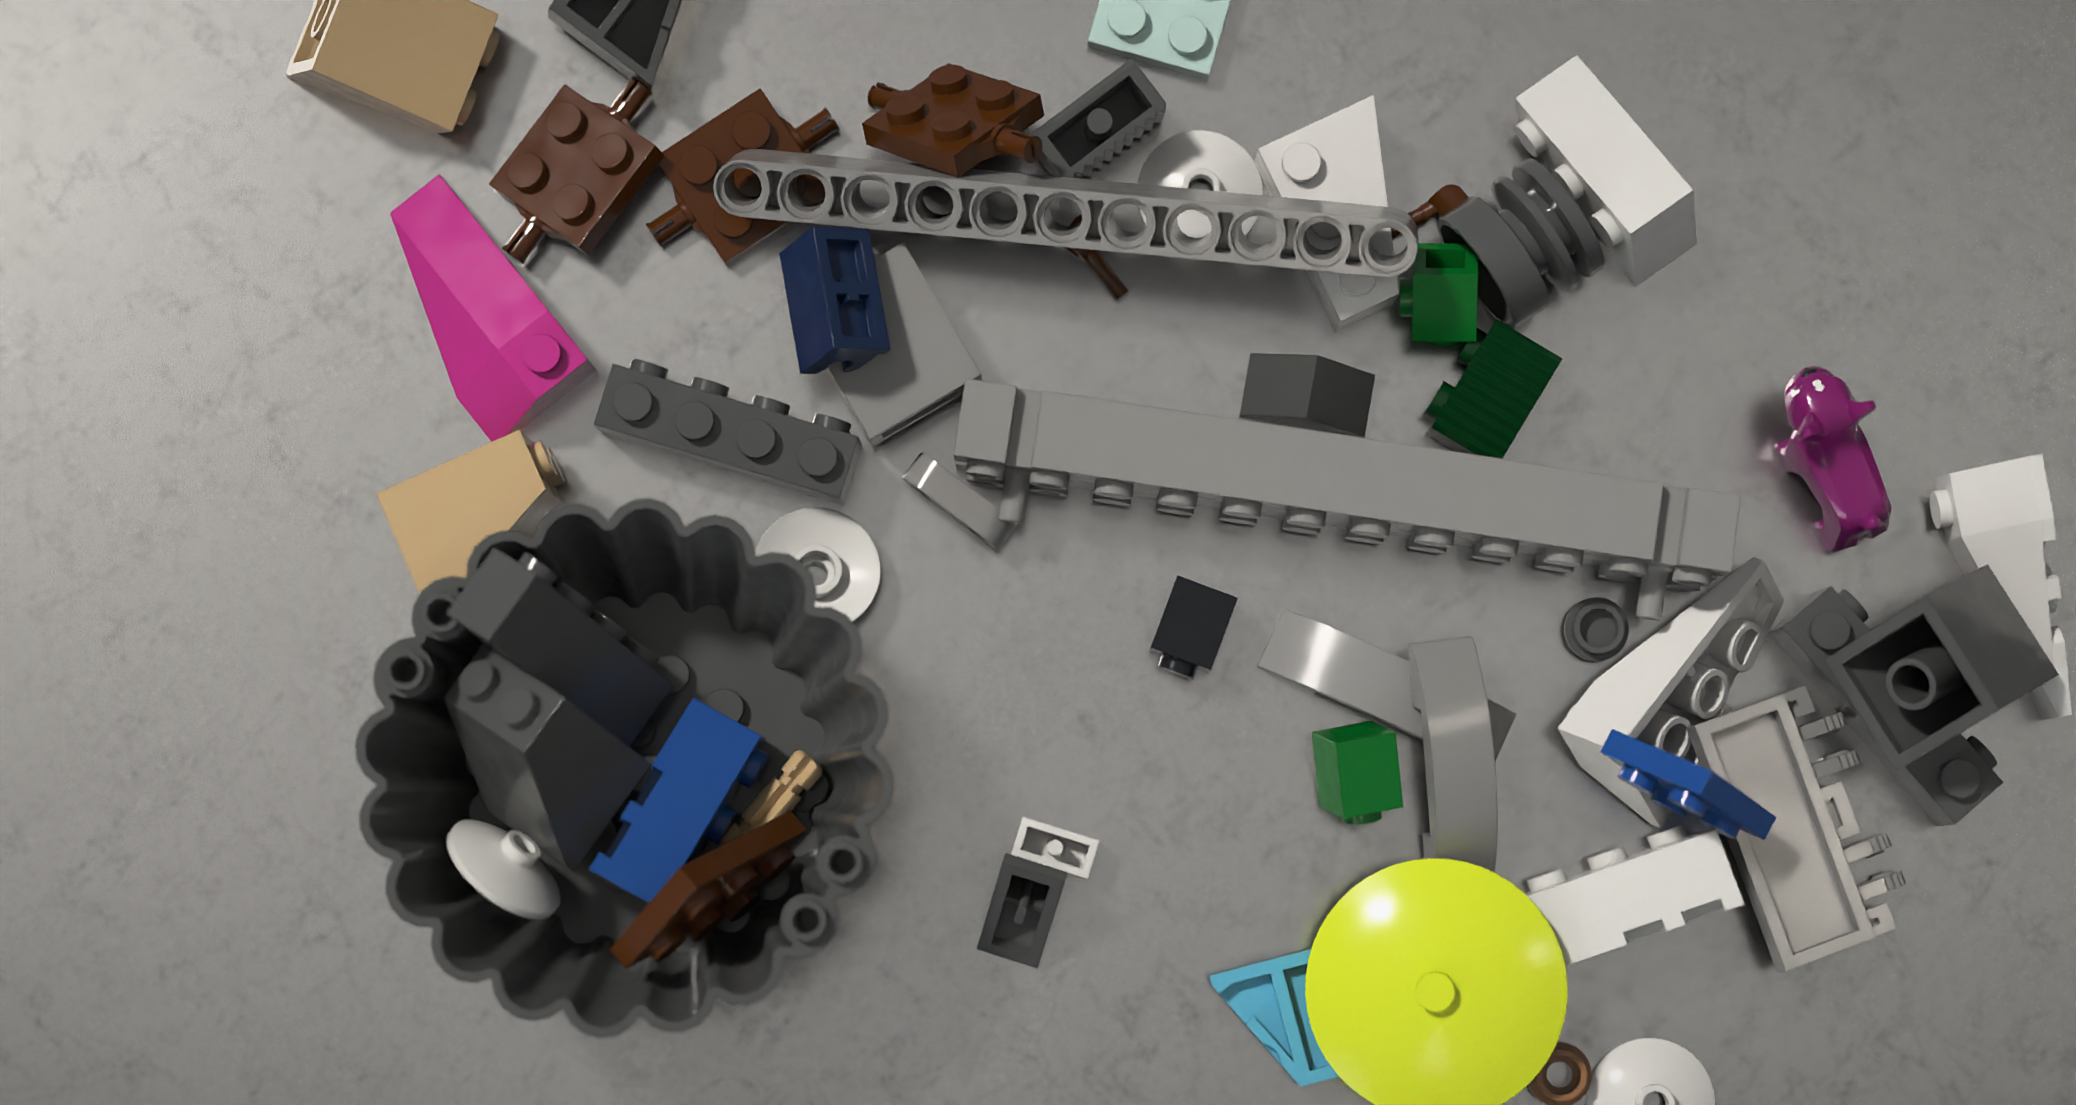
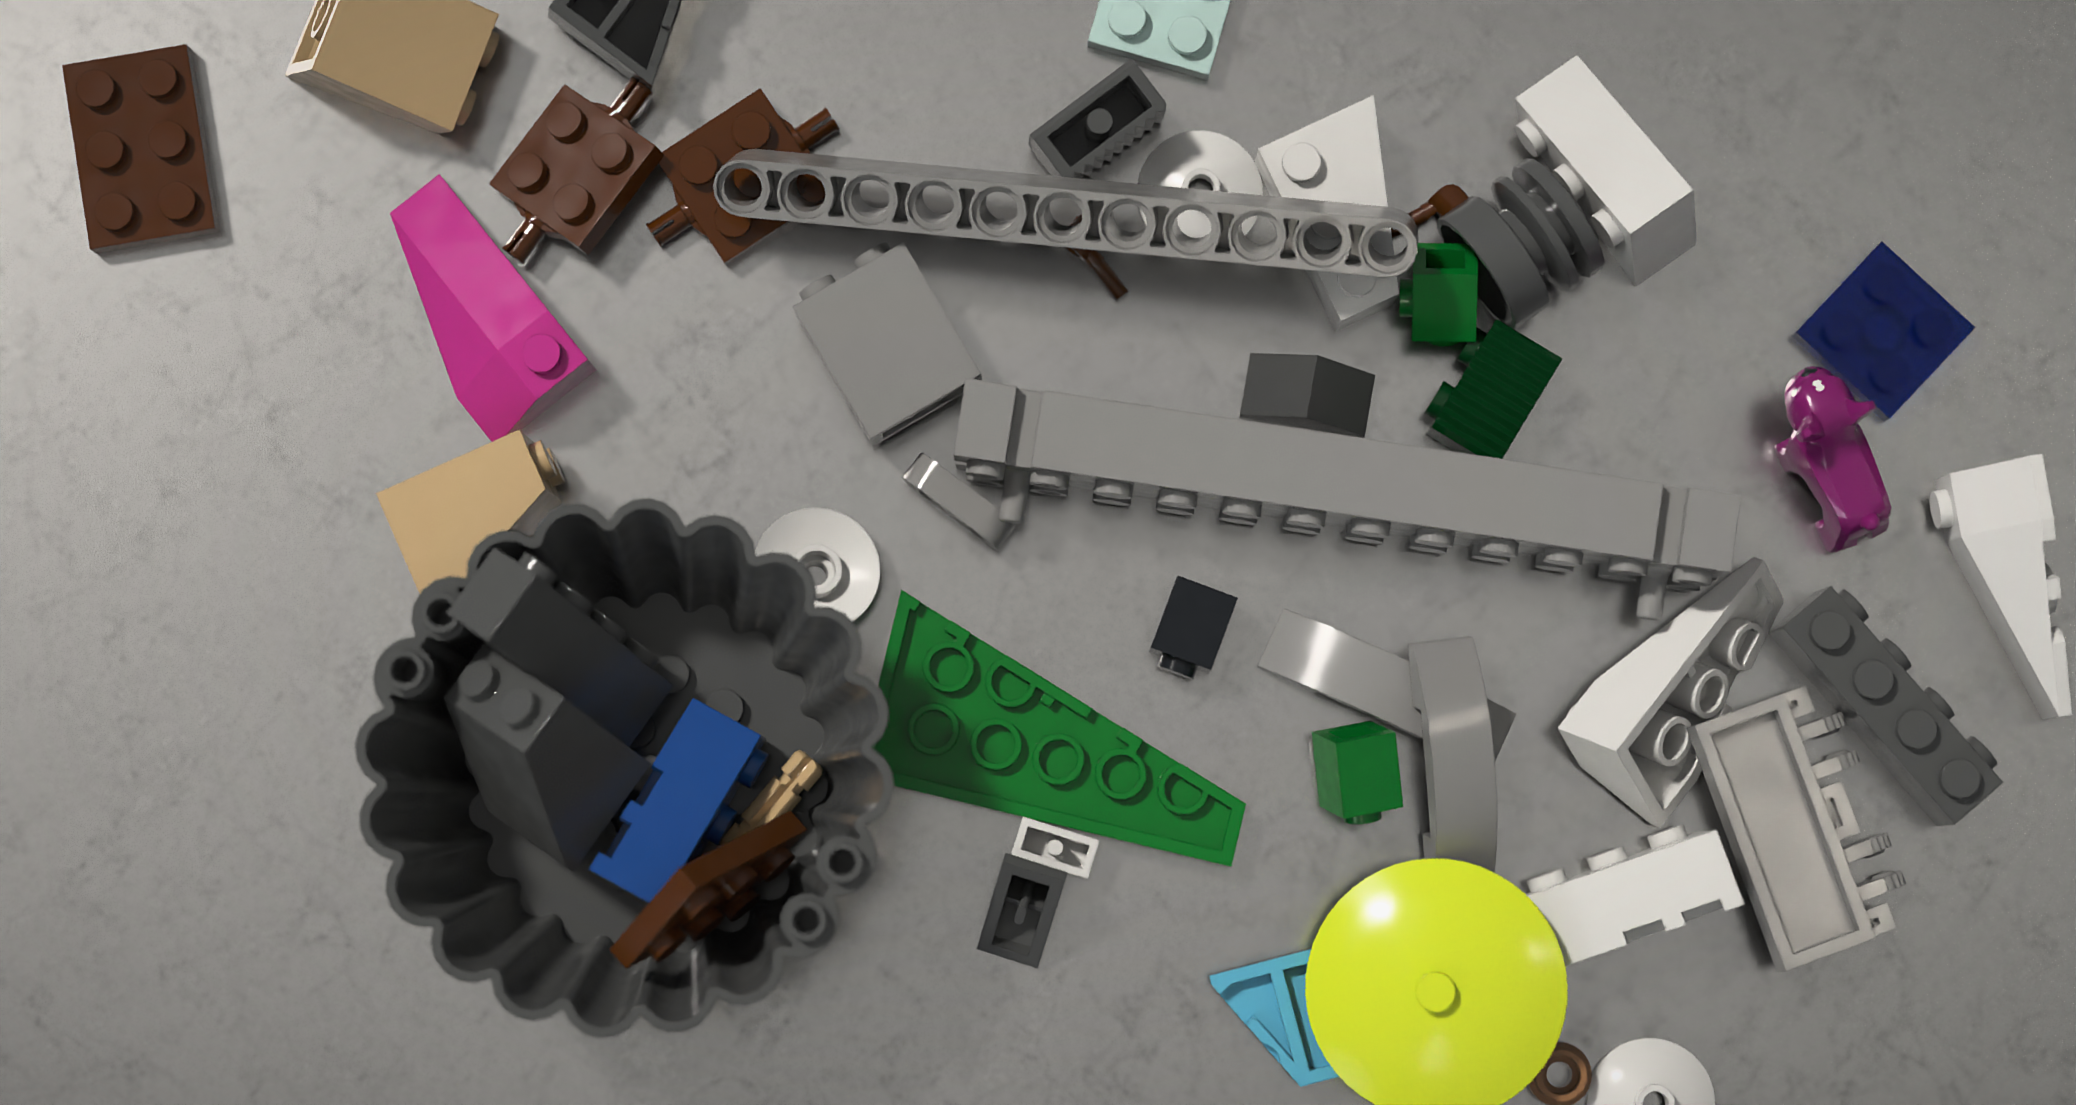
(141, 148): none -> reddish brown plate
(504, 868): white dish -> none
(727, 433): dark grey brick -> none
(834, 299): dark blue hinge -> none
(954, 120): reddish brown plate -> none
(1014, 743): none -> green wing
(1596, 629): dark grey plate -> none
(1686, 787): blue plate -> none
(1883, 331): none -> clear blue plate
(1941, 666): dark grey slope -> none

